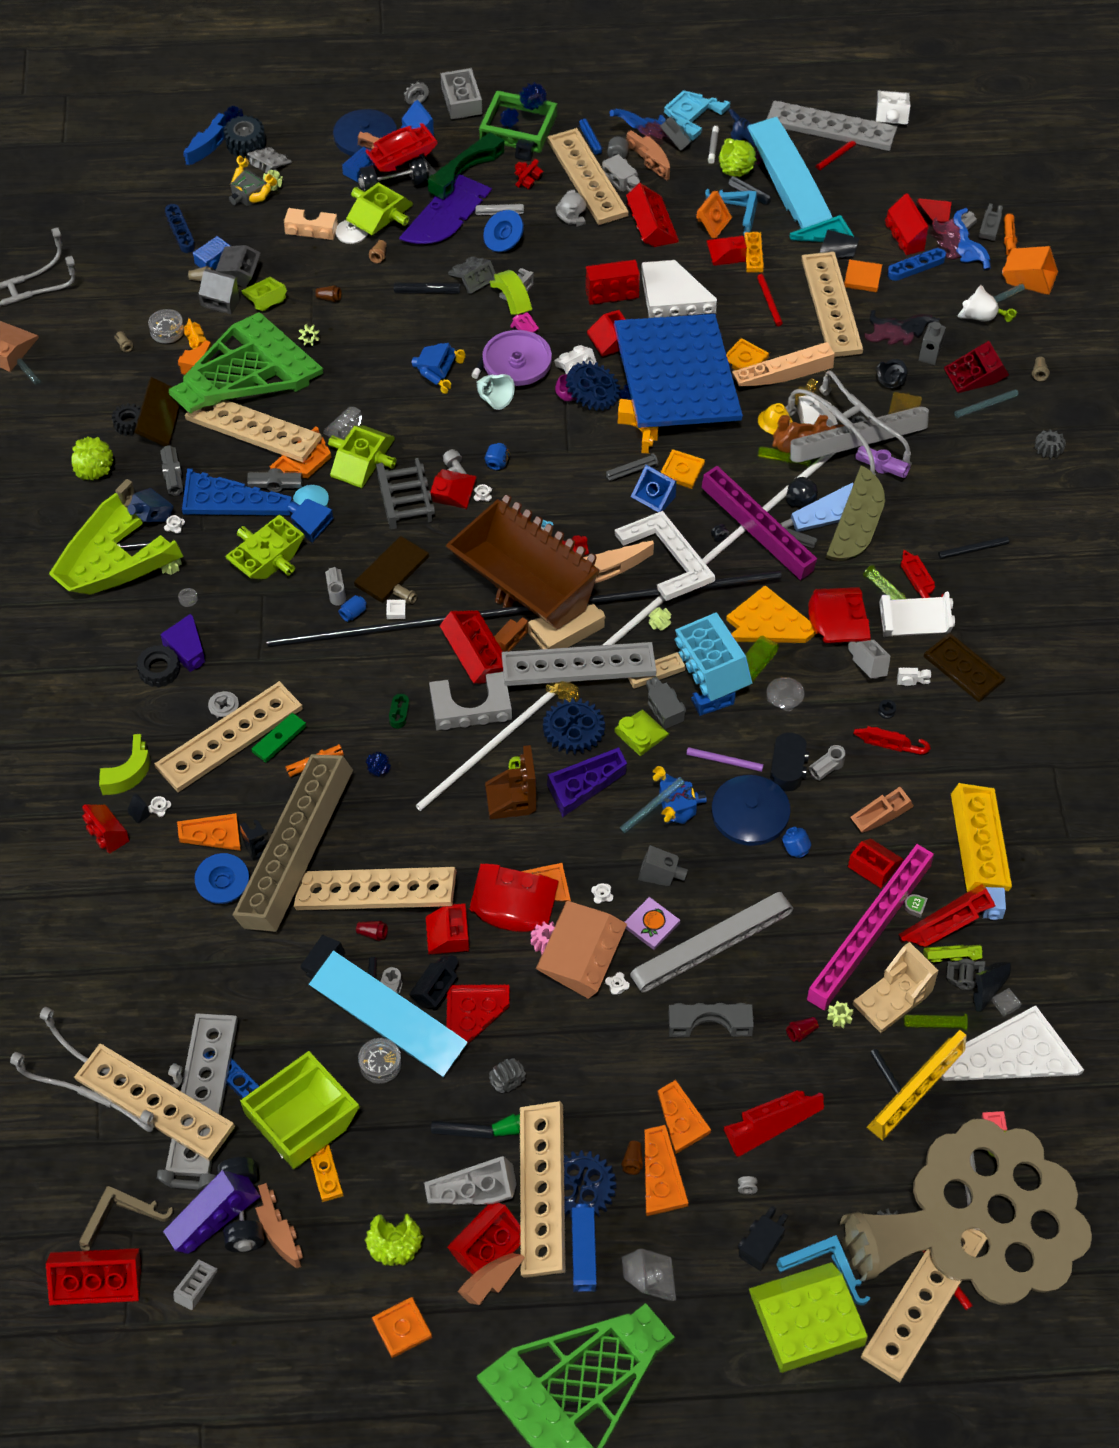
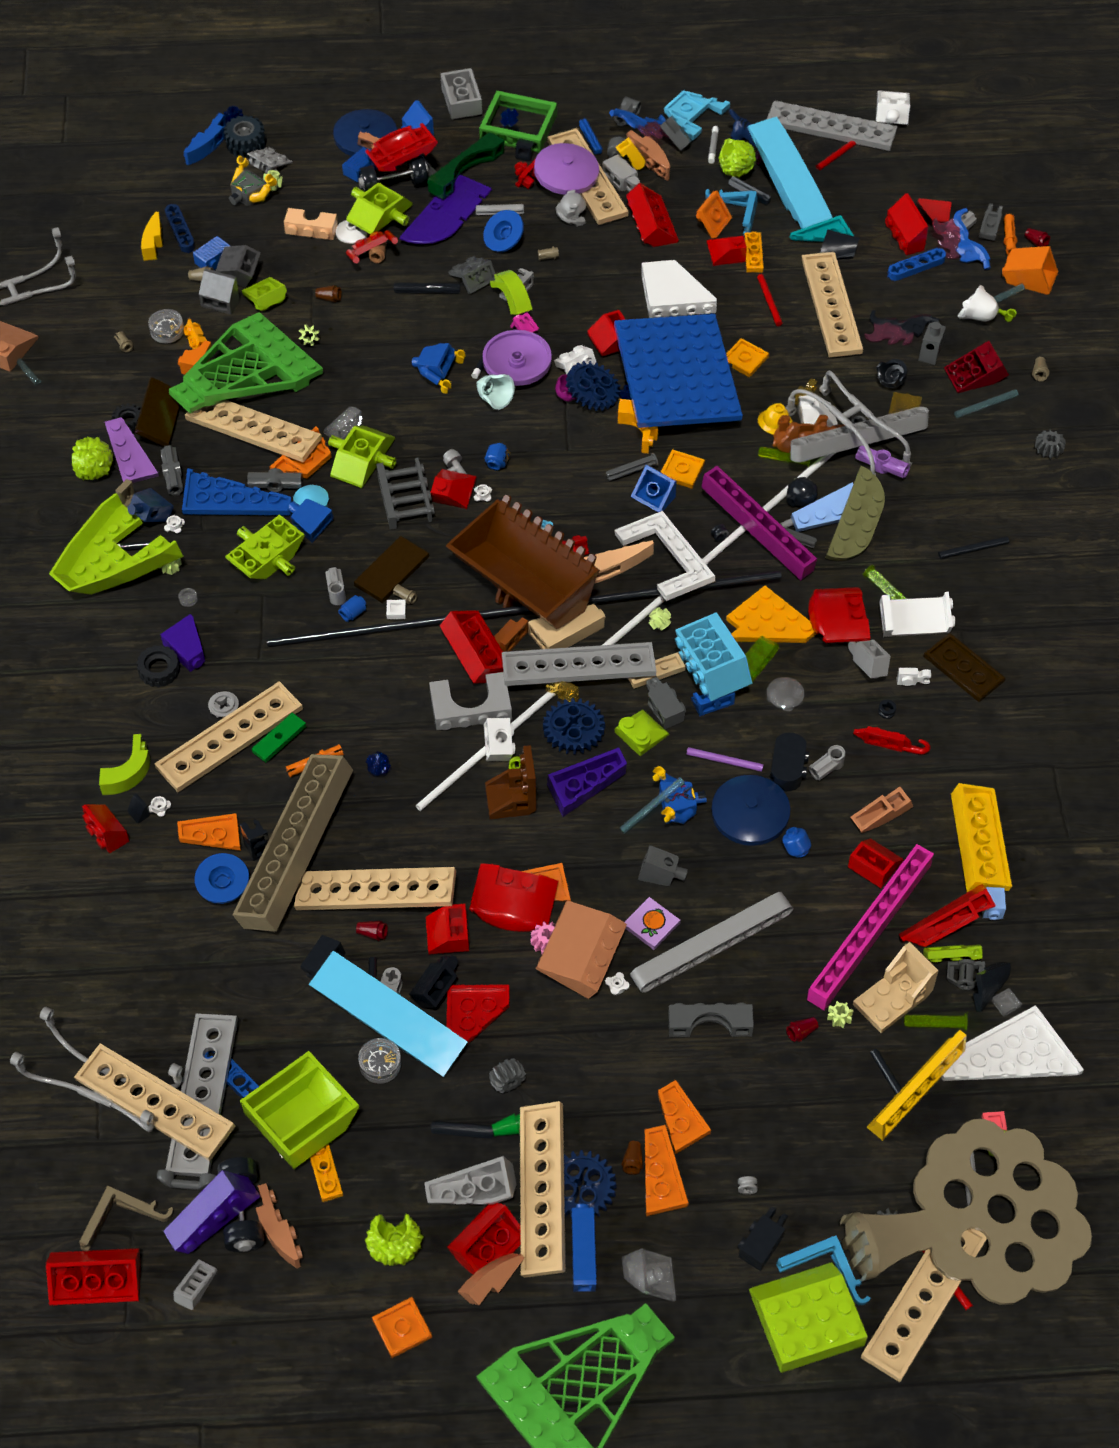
(128, 453): none -> medium lavender wing
(152, 238): none -> yellow slope
(363, 245): none -> red plate
(403, 711): dark green beam -> none
(421, 95): light grey gear -> none
(494, 749): none -> white brick
(533, 96): clear blue gear -> none
(548, 253): none -> dark tan pin
(566, 168): none -> medium lavender dish
(602, 888): white plate -> none
(612, 282): red brick -> none
(630, 105): none -> dark grey piece
(634, 156): none -> yellow leg
(771, 1119): red wedge -> none
(787, 367): light nougat slope -> none
(863, 275): orange tile -> none
(915, 905): tile -> none
(917, 574): red plate -> none
(1037, 237): none -> dark red cone

